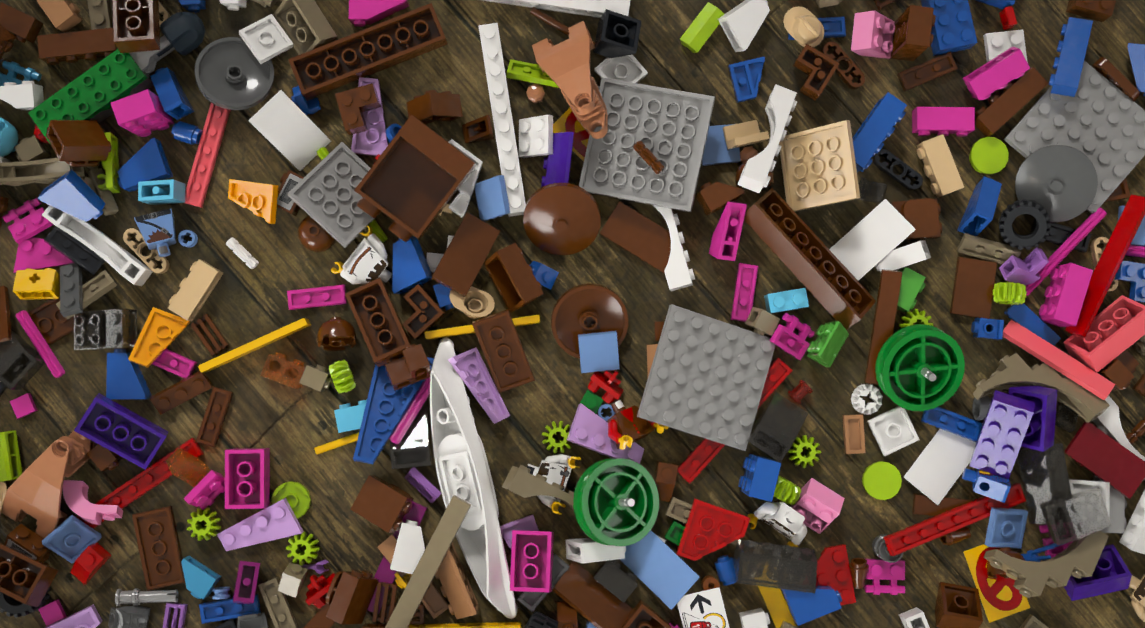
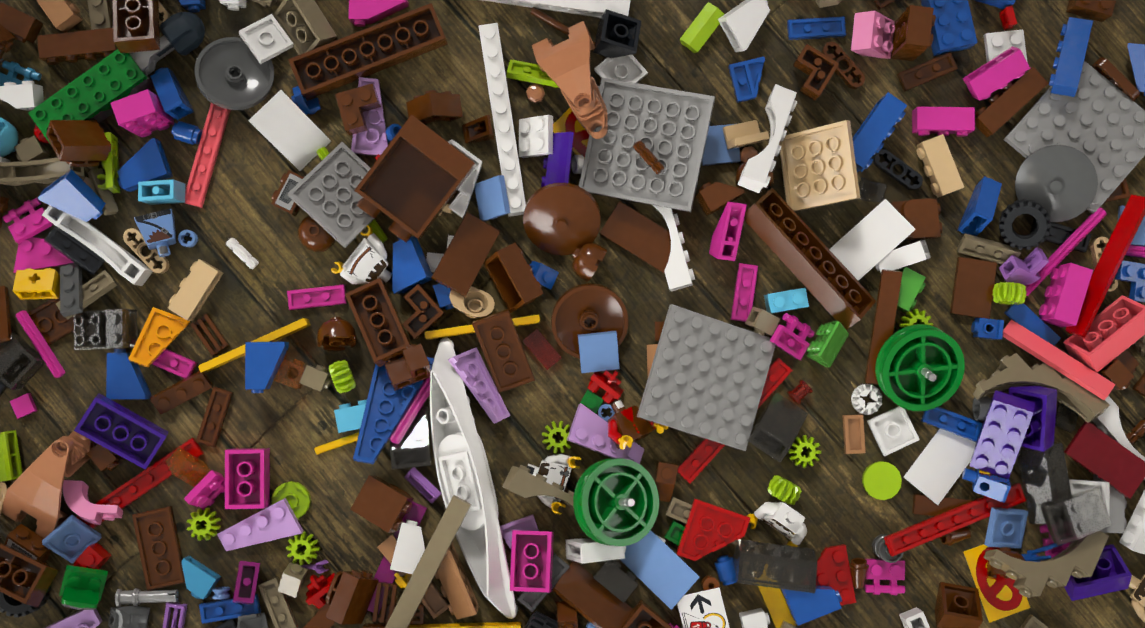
(52, 612): dark pink tile -> none
(82, 587): none -> green piece
(256, 197): light orange wing -> none
(262, 364): none -> blue slope
(542, 349): none -> clear red tile
(577, 164): none -> white tile
(587, 260): none -> reddish brown cylinder
(759, 477): blue brick -> none
(803, 26): tan piece -> none
(818, 505): bright pink slope -> none
(988, 155): lime tile -> none

